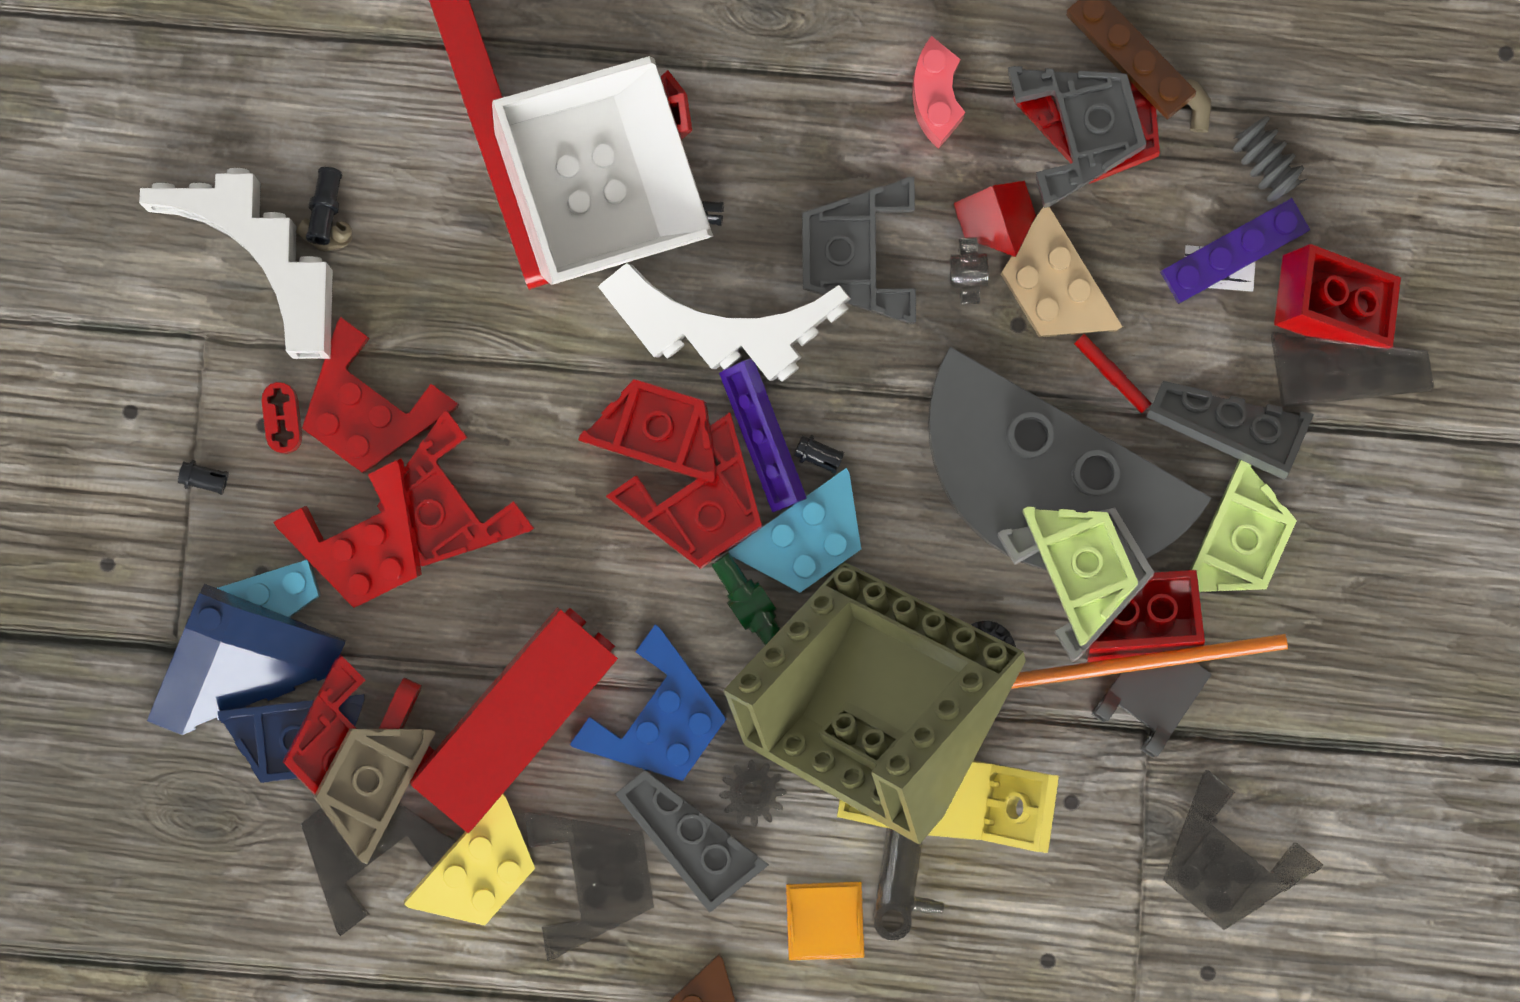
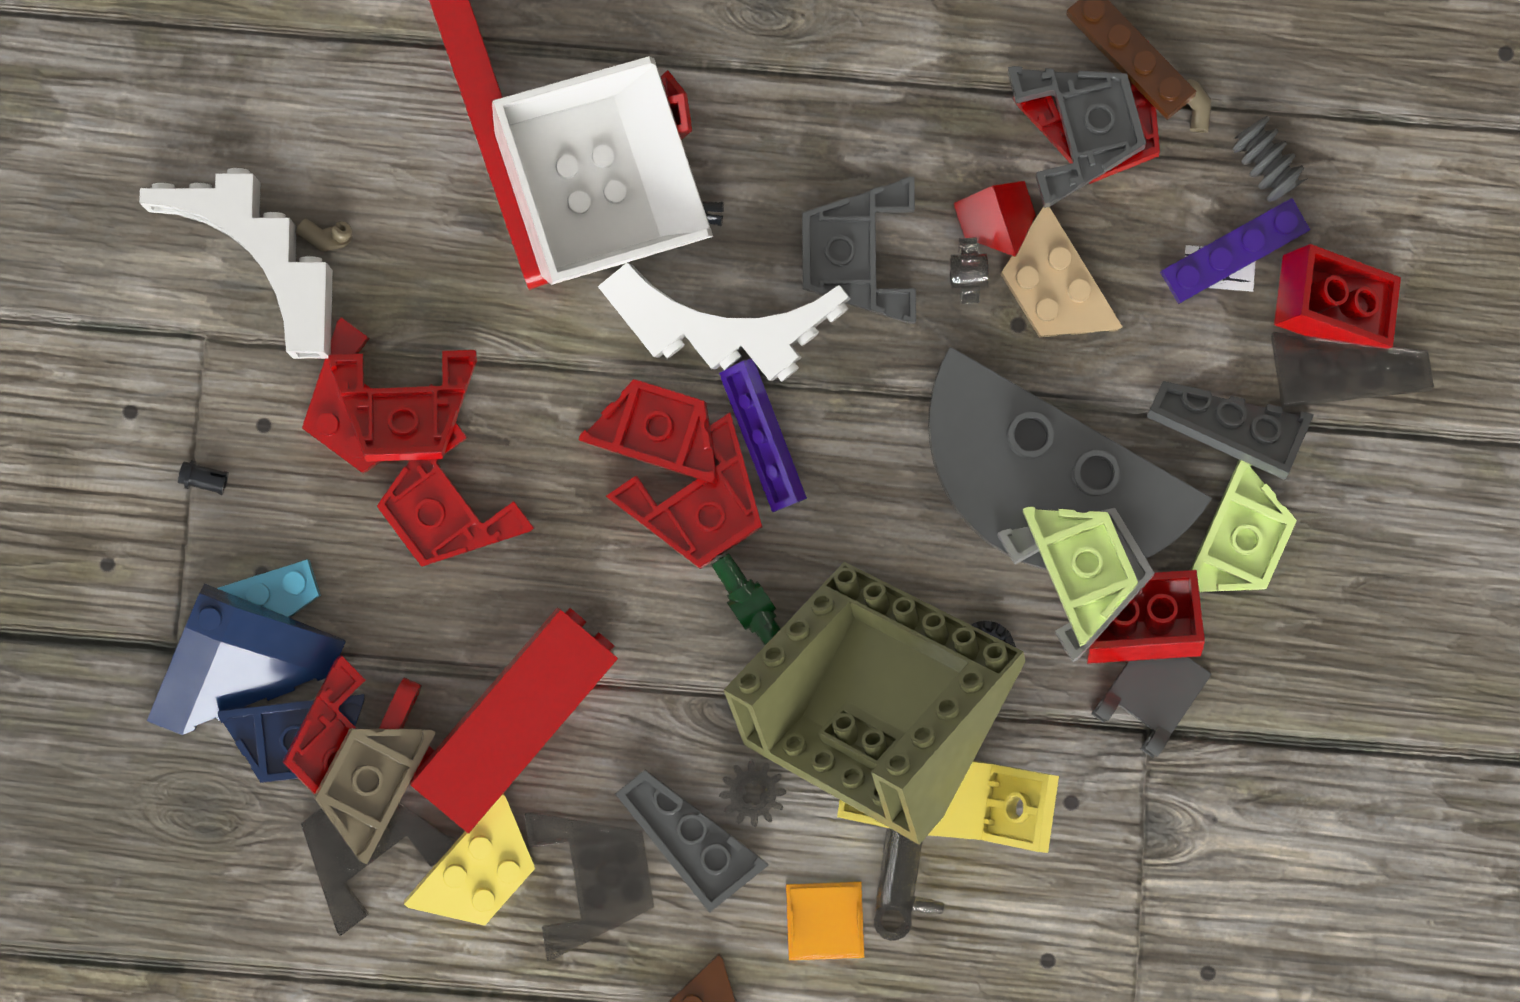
(272, 418): red beam -> none
(323, 205): black pin -> none
(369, 555): red wing -> none
(403, 420): none -> red wing
(672, 725): blue wing -> none
(806, 537): medium azure wing -> none
(818, 454): black pin -> none
(933, 92): coral brick -> none
(1112, 373): red piece -> none
(1151, 660): orange piece -> none
(1217, 872): clear smoke wing -> none

